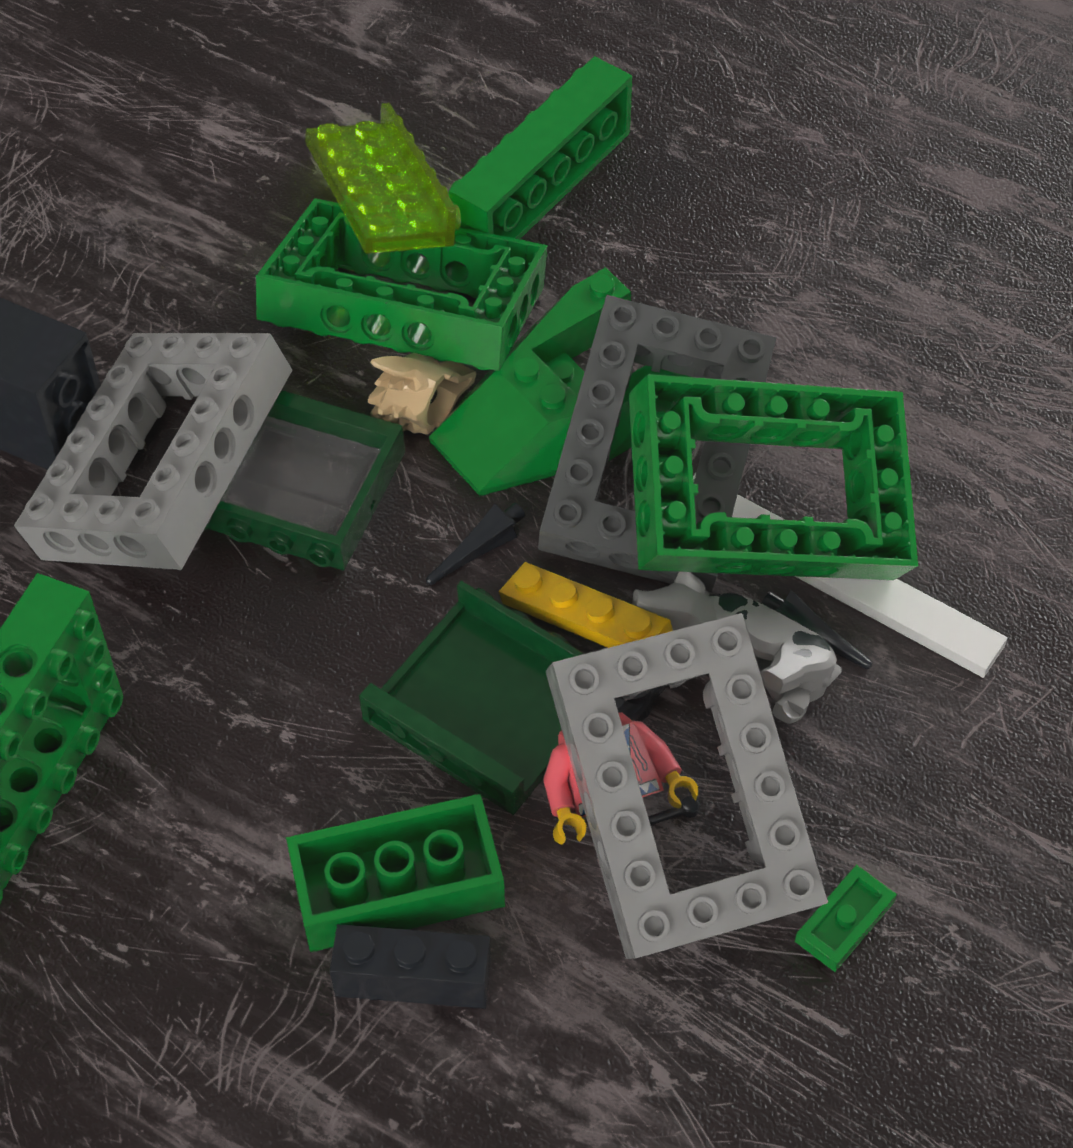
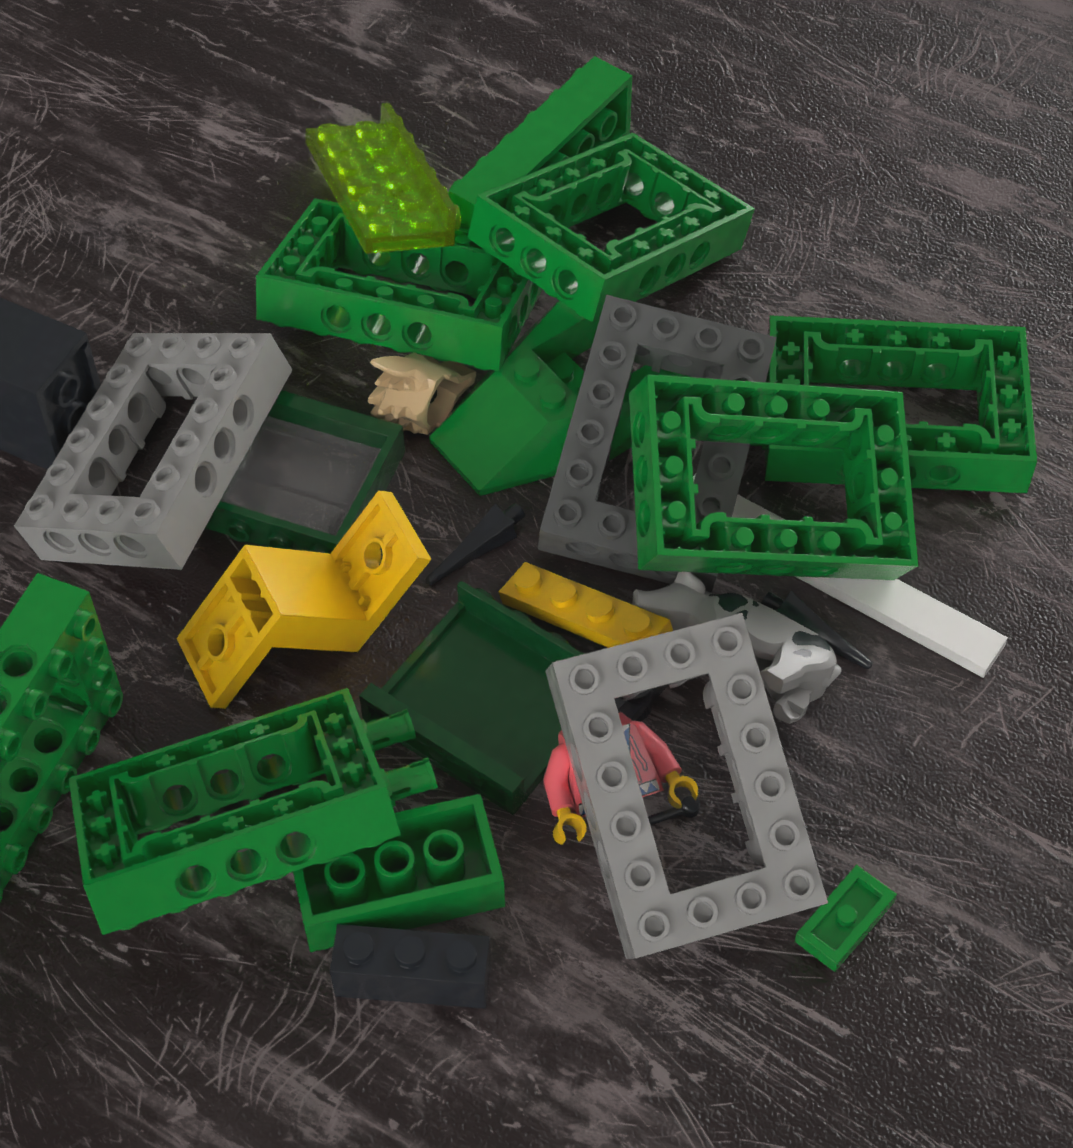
(149, 876): none -> green brick
(302, 599): none -> yellow bracket
(530, 220): none -> green brick
(983, 358): none -> green brick

